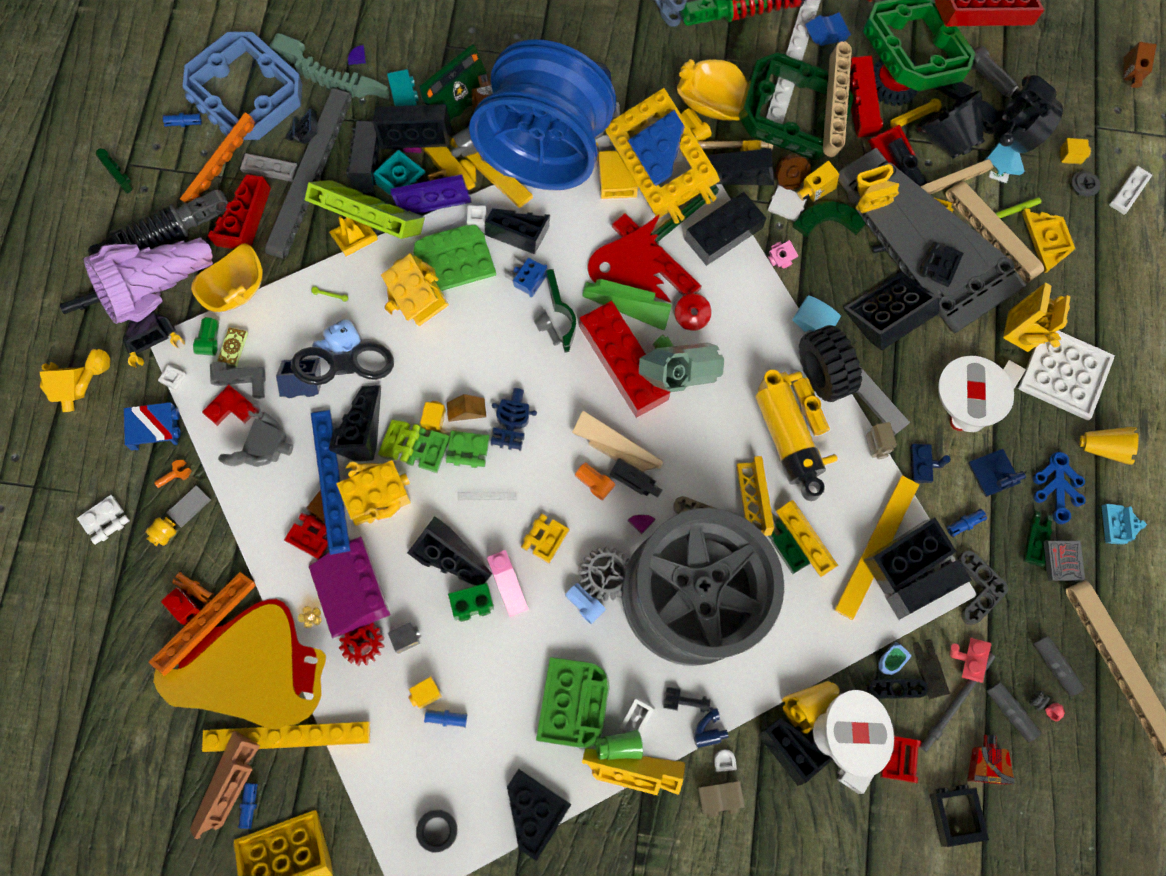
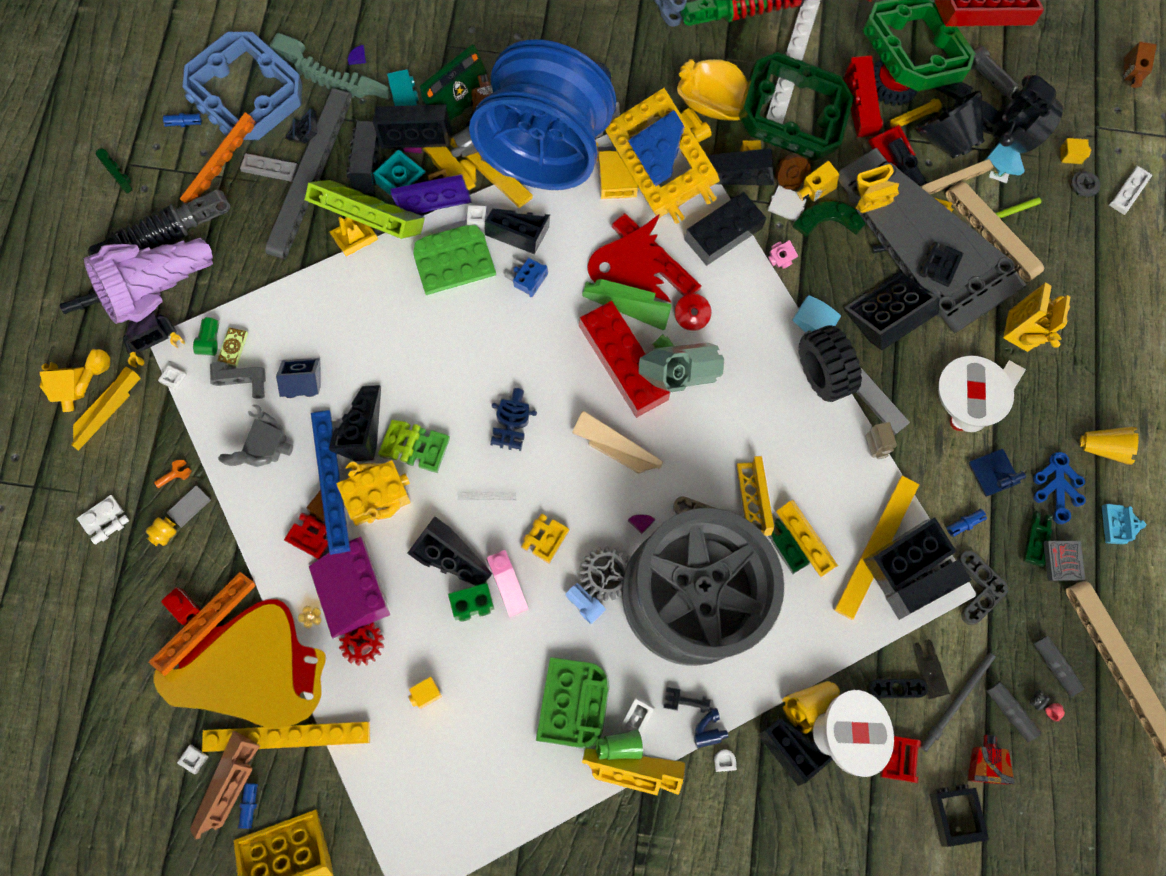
(103, 407): none -> yellow wedge
(151, 424): panel -> none
(192, 759): none -> white tile
(193, 588): orange pin -> none
(229, 281): yellow piece -> none
(229, 402): red plate -> none
(242, 214): red wedge -> none
(315, 291): lime hinge -> none
(339, 338): light blue piece -> none
(342, 363): black bar -> none
(404, 637): flat silver brick -> none
(413, 289): yellow torso -> none
(421, 826): black tyre -> none
(433, 416): yellow brick -> none
(445, 718): blue pin -> none
(466, 408): pearl gold slope -> none
(468, 443): bright green plate -> none
(534, 813): black plate -> none
(544, 323): dark grey bar -> none
(562, 308): dark green piece -> none
(599, 484): orange piece -> none
(635, 478): black hinge -> none
(688, 210): dark green axle -> none
(720, 798): dark tan brick -> none
(728, 144): tan bar -> none
(790, 433): yellow piece -> none
(807, 396): yellow piece -> none
(828, 29): blue brick -> none
(837, 99): tan beam -> none
(856, 783): white brick -> none
(893, 659): rock -> none
(922, 463): dark blue plate -> none
(974, 659): coral plate -> none
(1049, 237): yellow wing -> none
(1067, 375): white plate -> none

